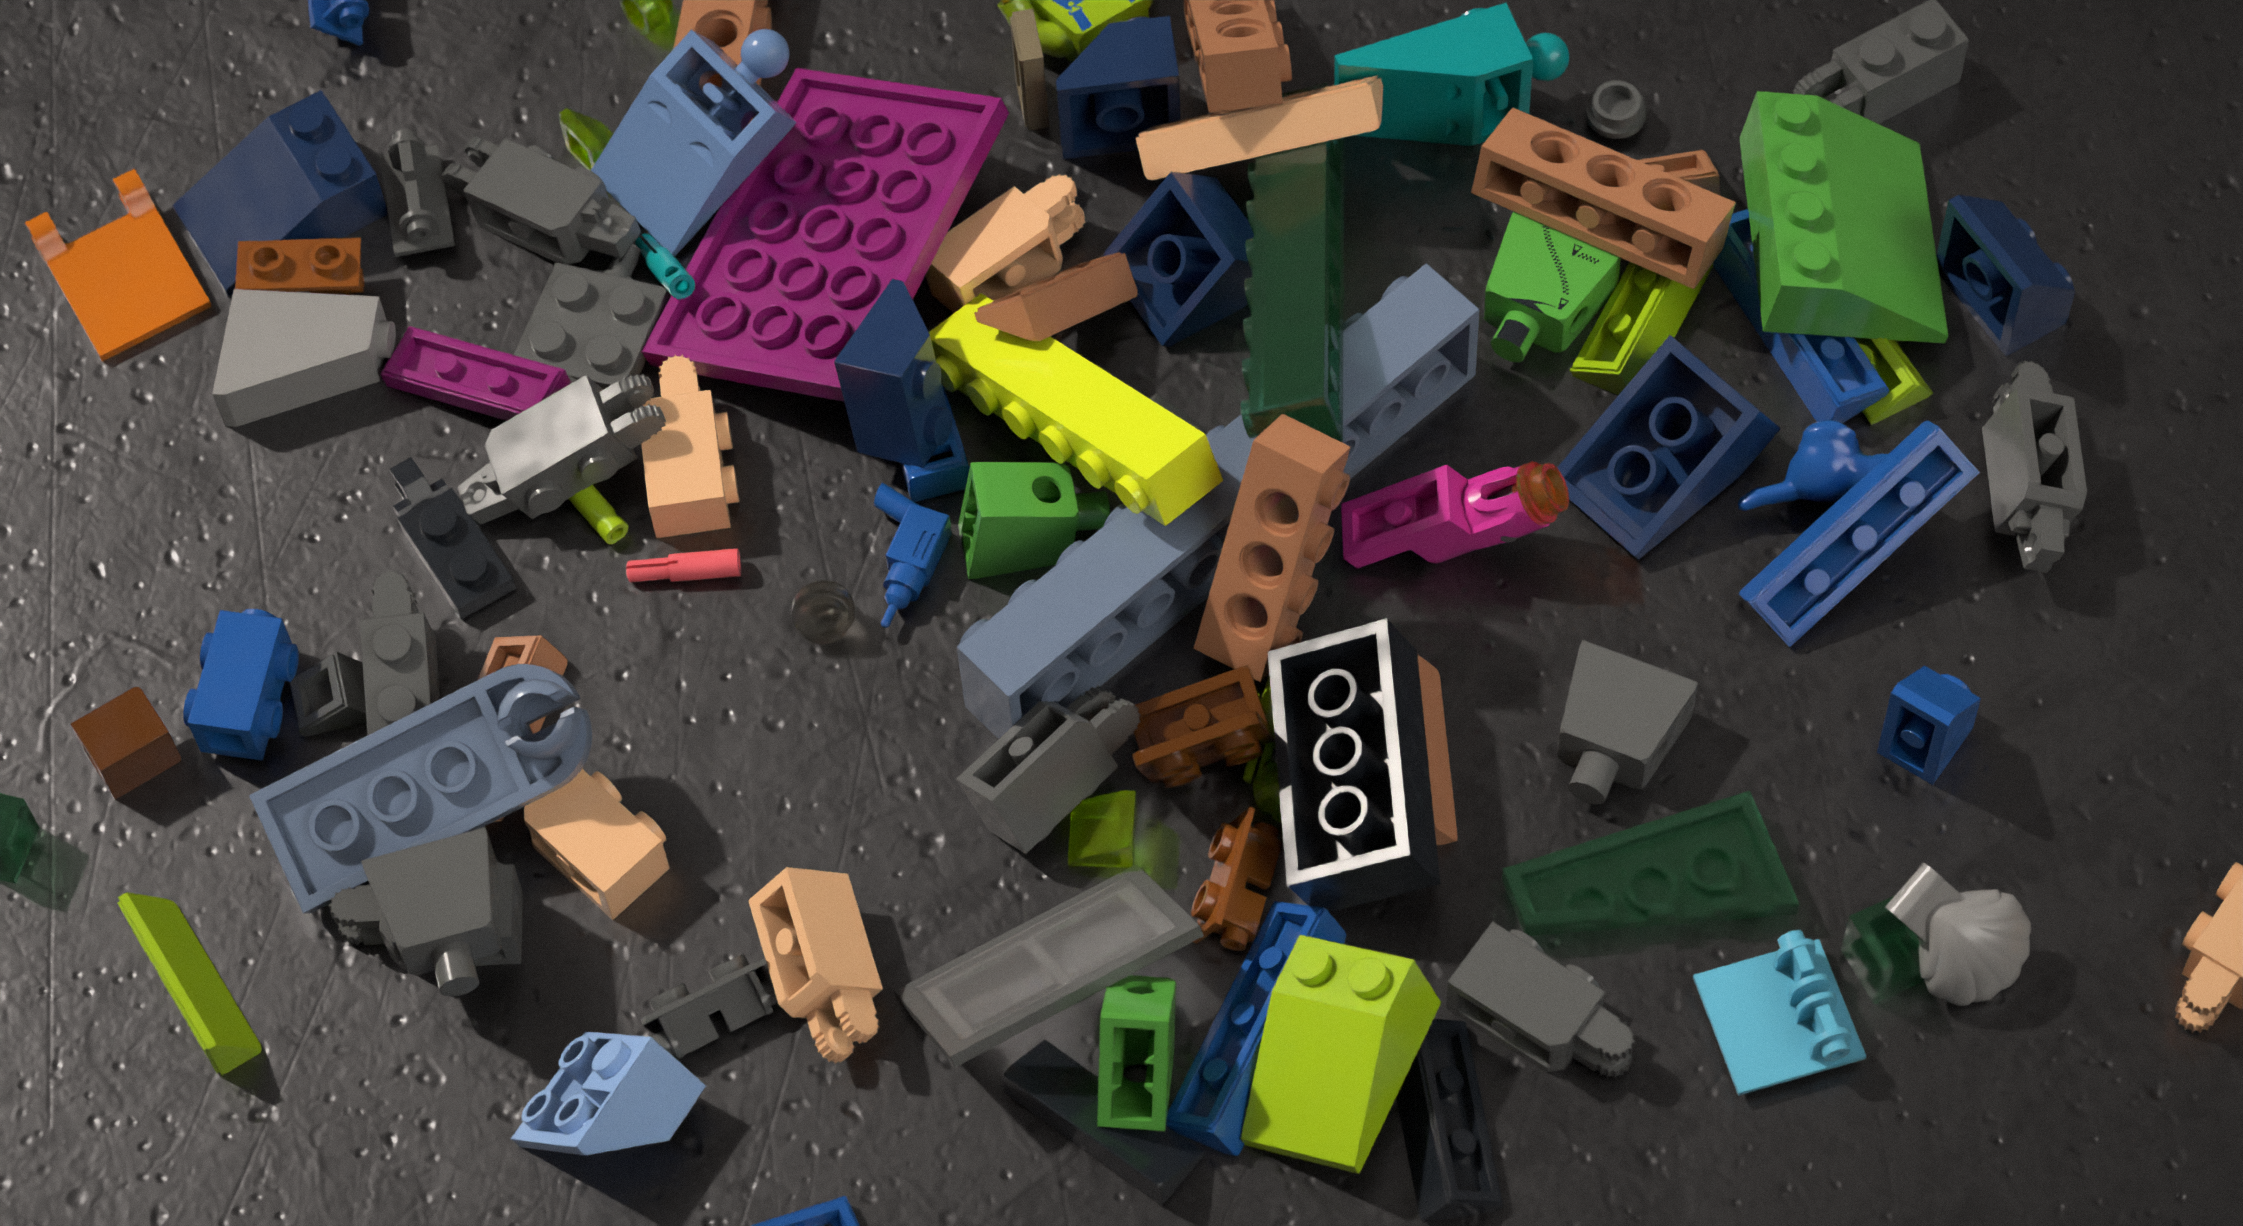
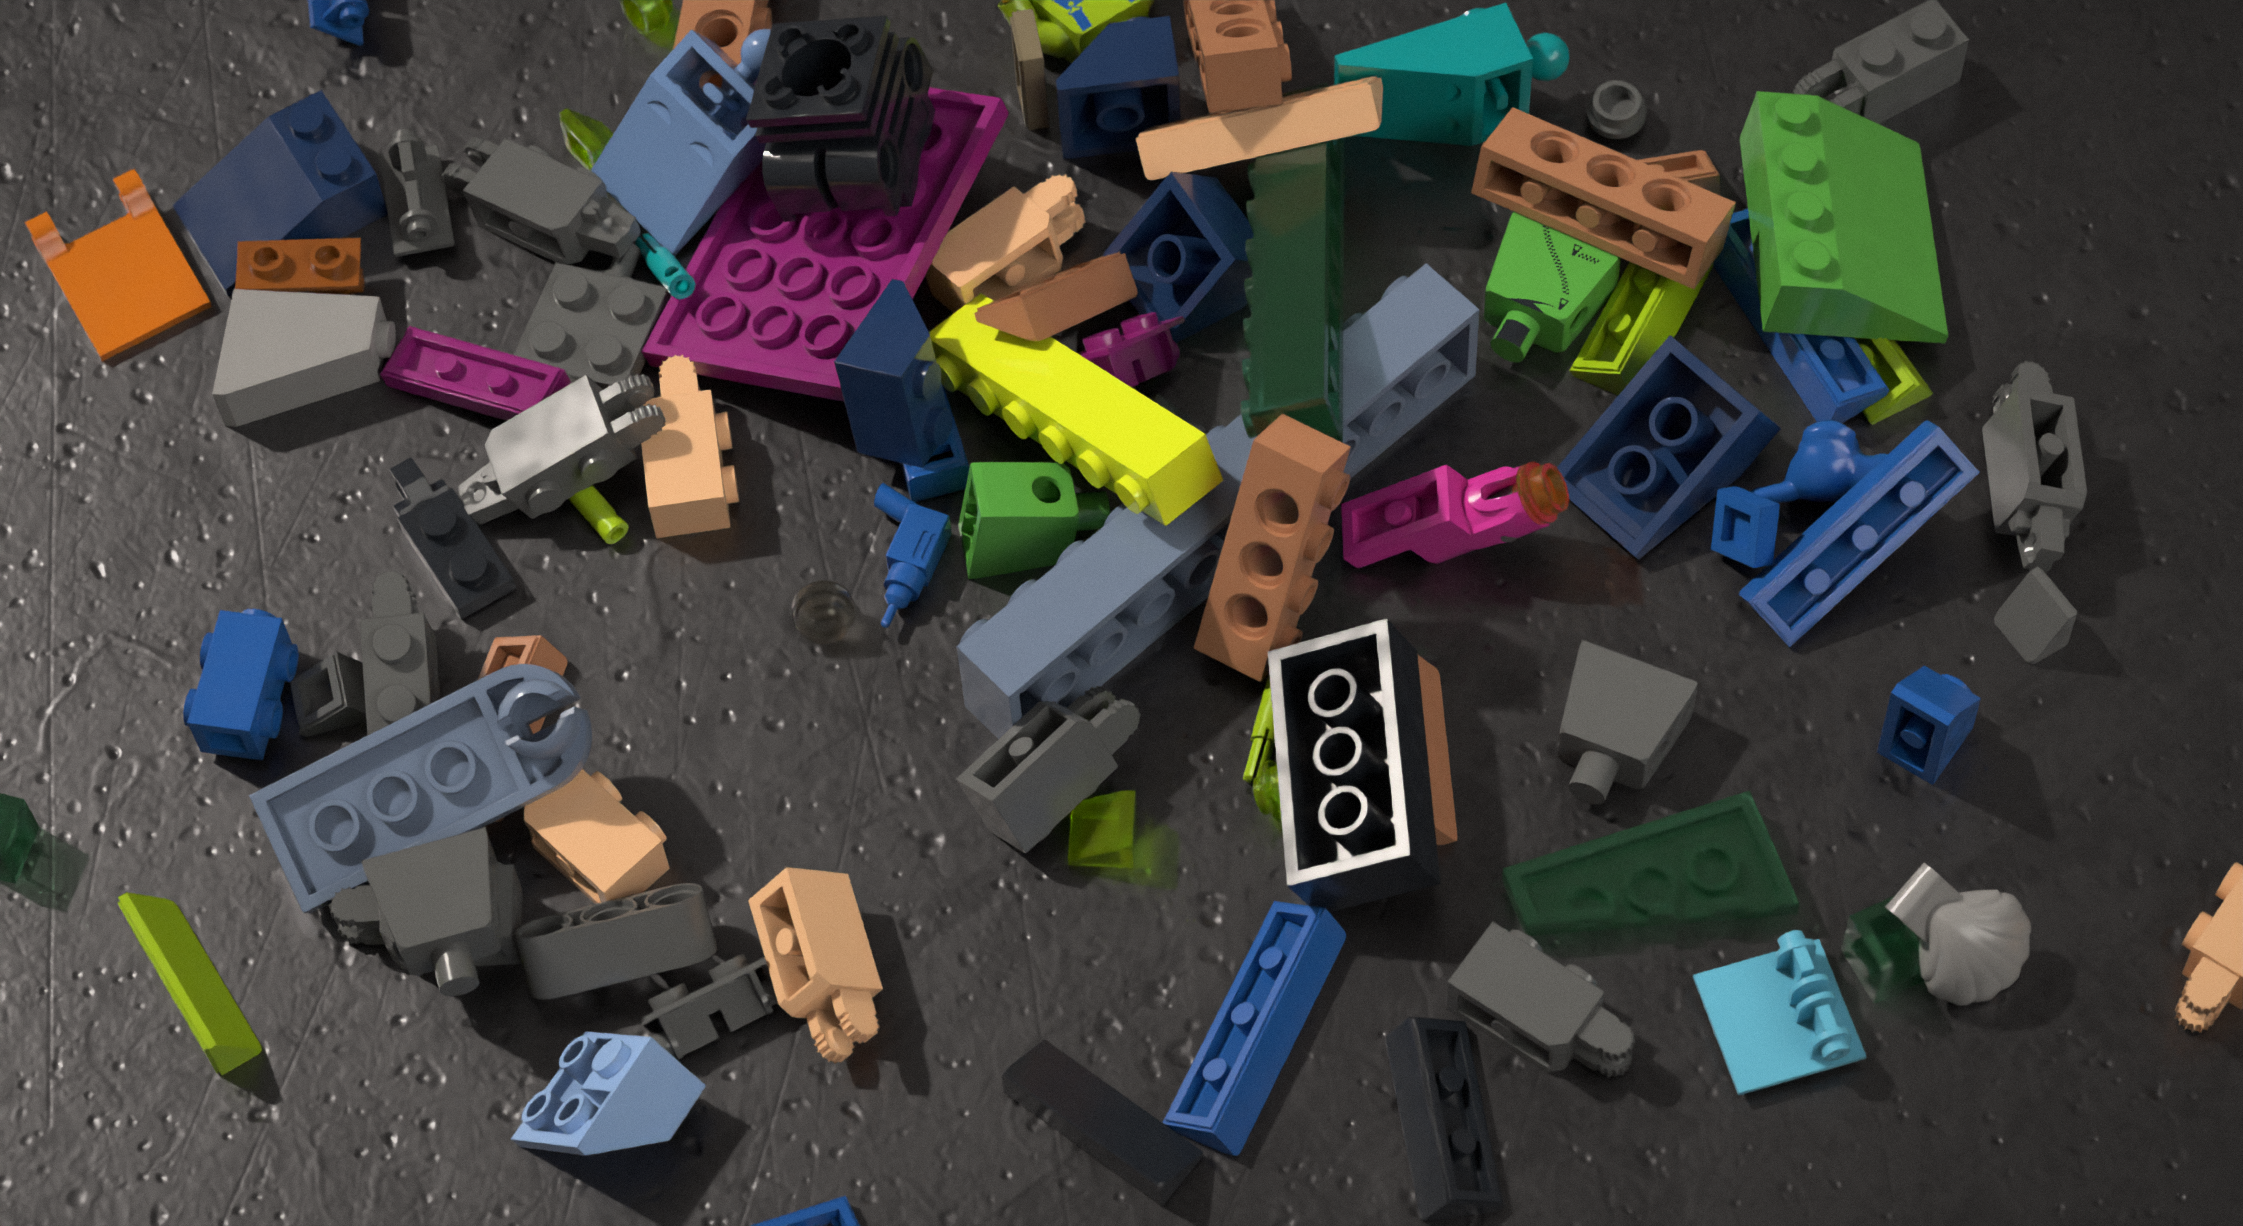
(126, 742): reddish brown panel -> none
(616, 941): none -> dark grey beam
(686, 566): coral piece -> none
(841, 116): none -> black piece
(1047, 964): clear door -> none
(1136, 1029): bright green torso -> none
(1139, 352): none -> magenta hinge
(1200, 727): reddish brown bracket -> none
(1240, 857): dark orange hinge -> none
(1335, 1051): lime slope -> none
(1745, 526): none -> blue plate
(2002, 273): dark blue slope -> none
(2036, 617): none -> dark grey slope

